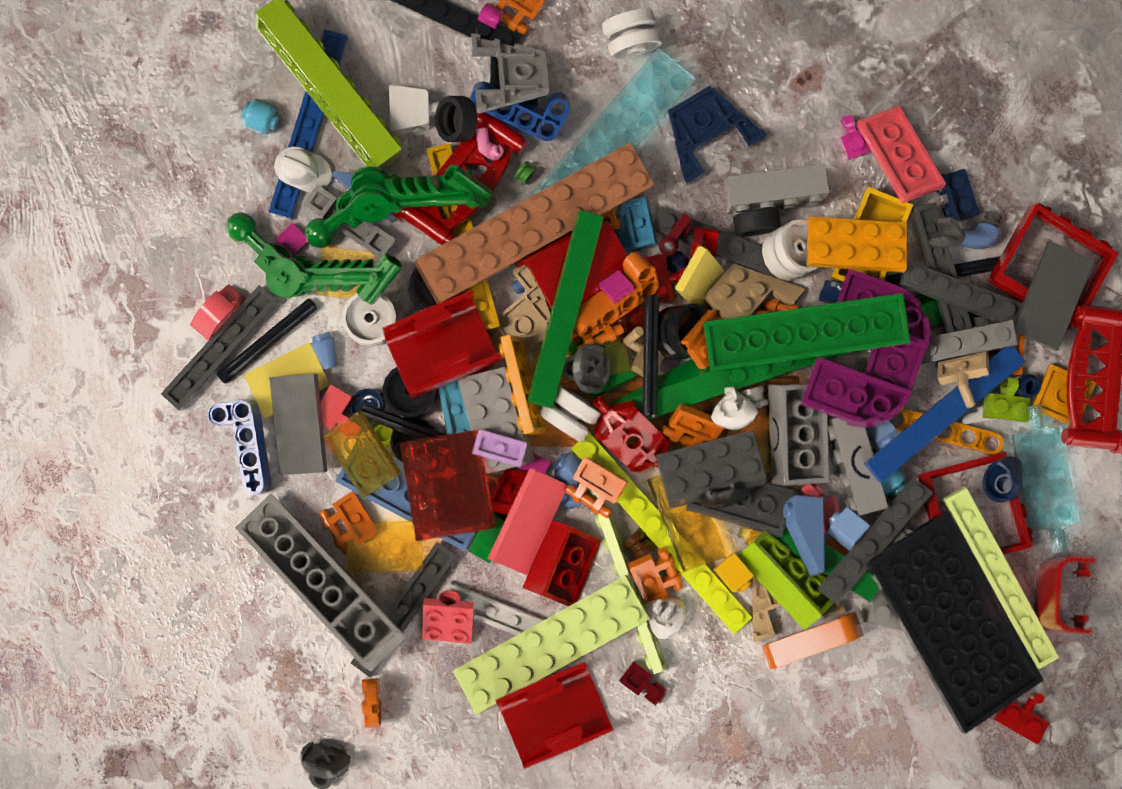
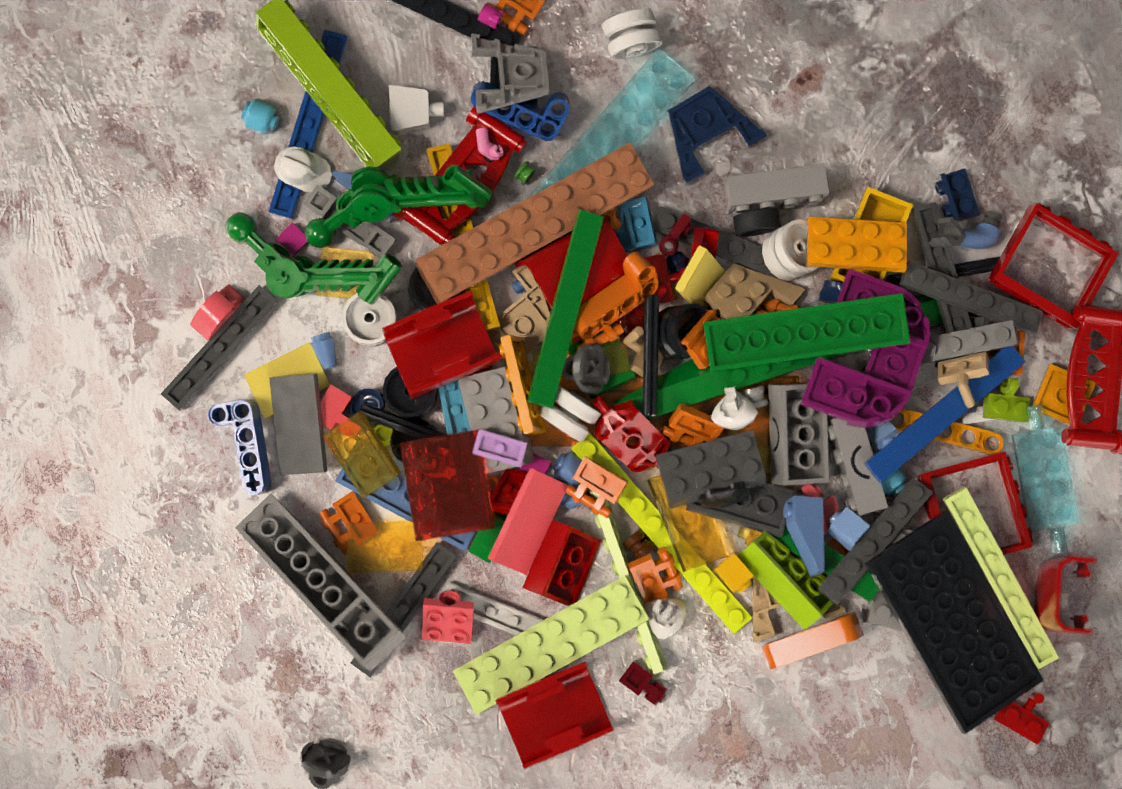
(266, 340): black axle -> none
(371, 705): orange plate -> none
(445, 119): black tyre -> none
(616, 286): dark pink tile -> none
(853, 141): dark pink plate -> none
(901, 154): coral tile -> none
(1003, 479): dark blue hair -> none
(1028, 386): dark blue plate -> none
(1053, 295): dark grey tile -> none

